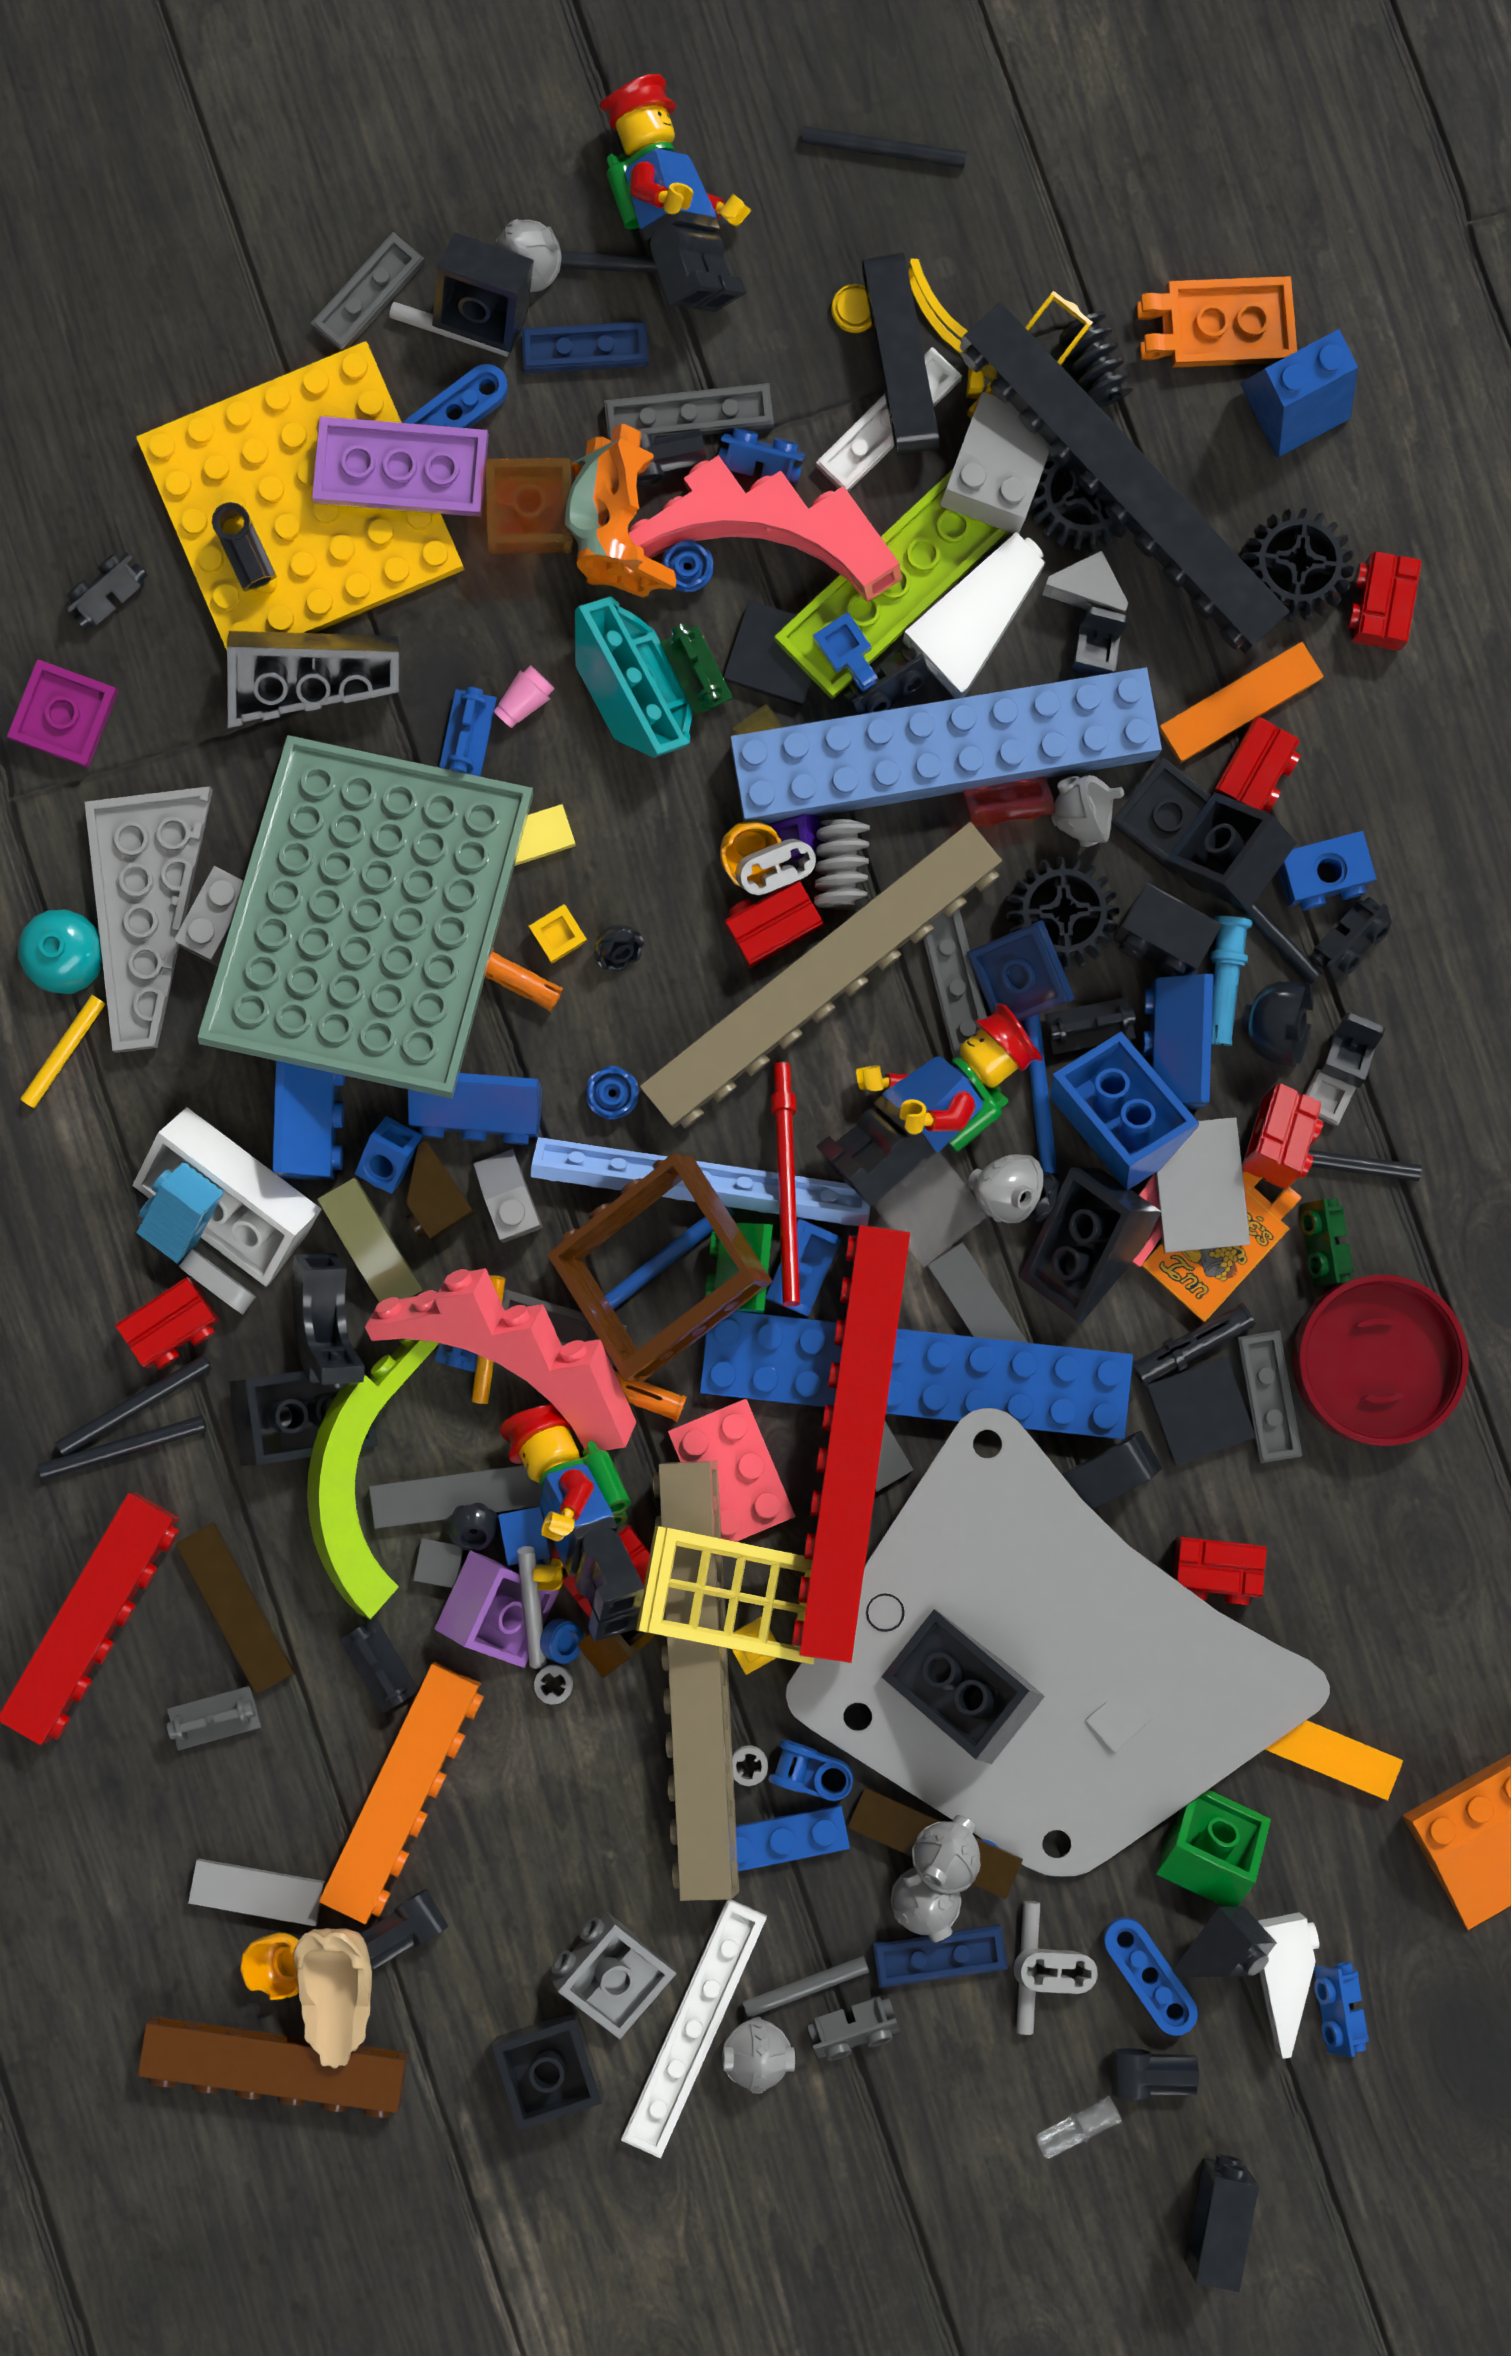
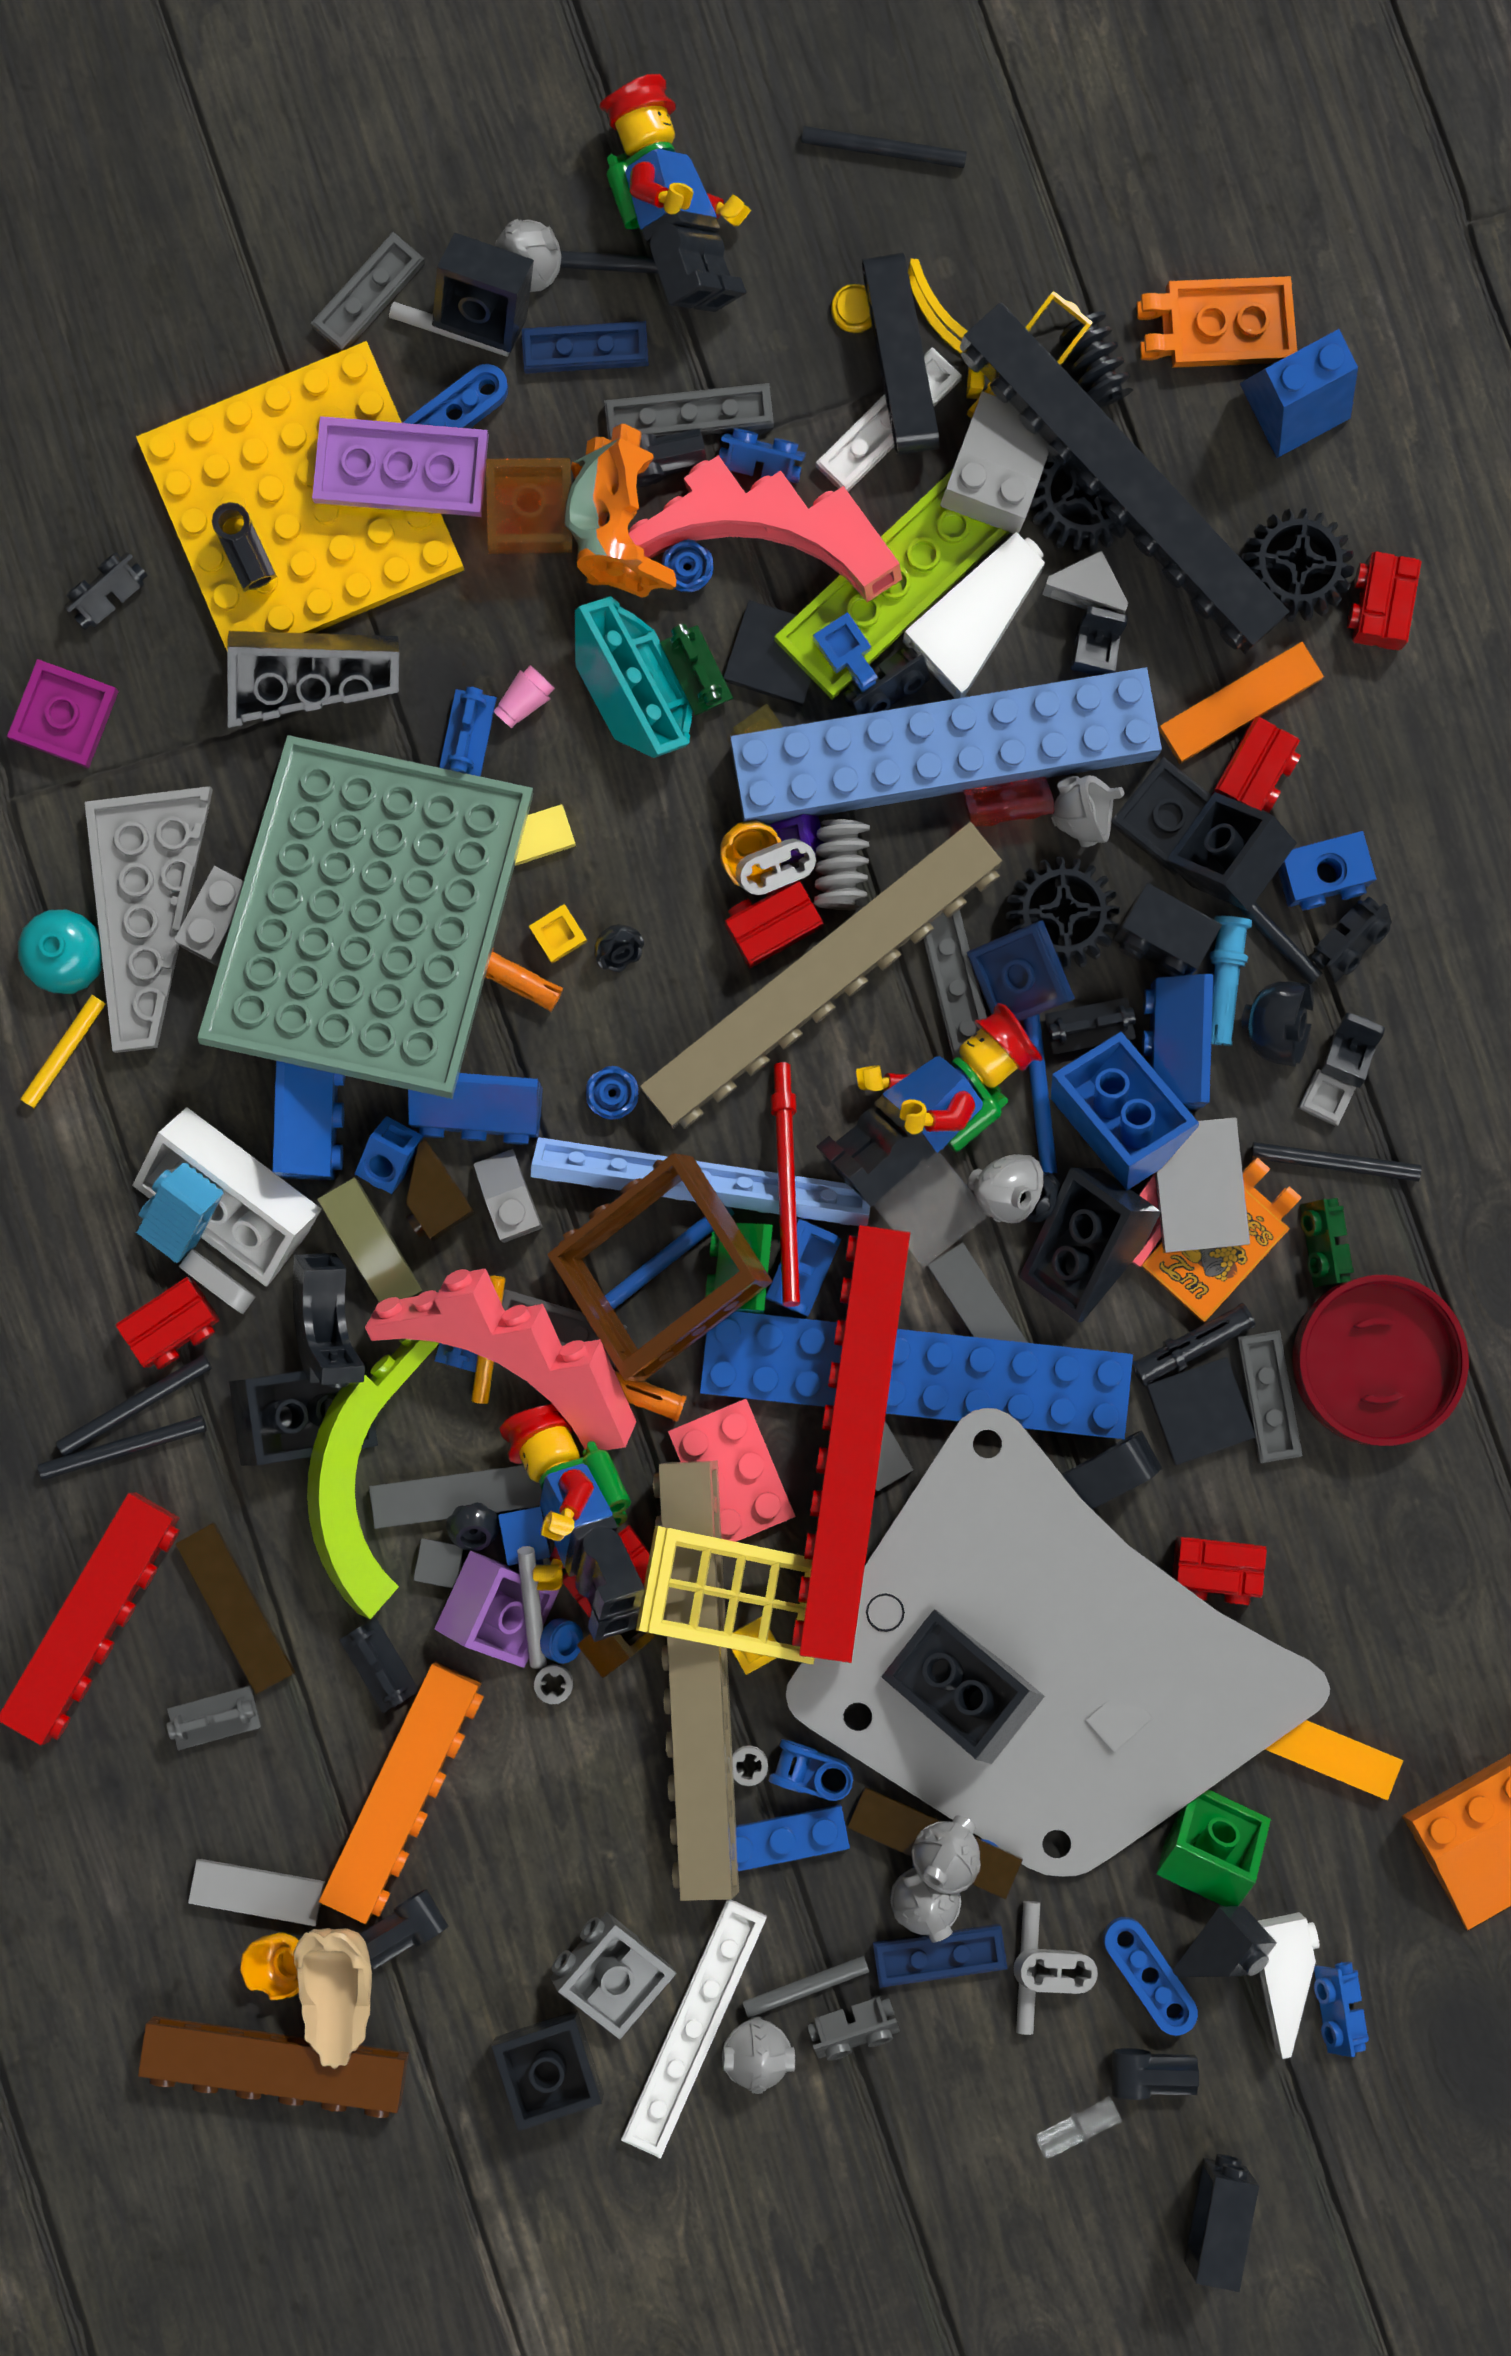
(1283, 1136): brick -> none

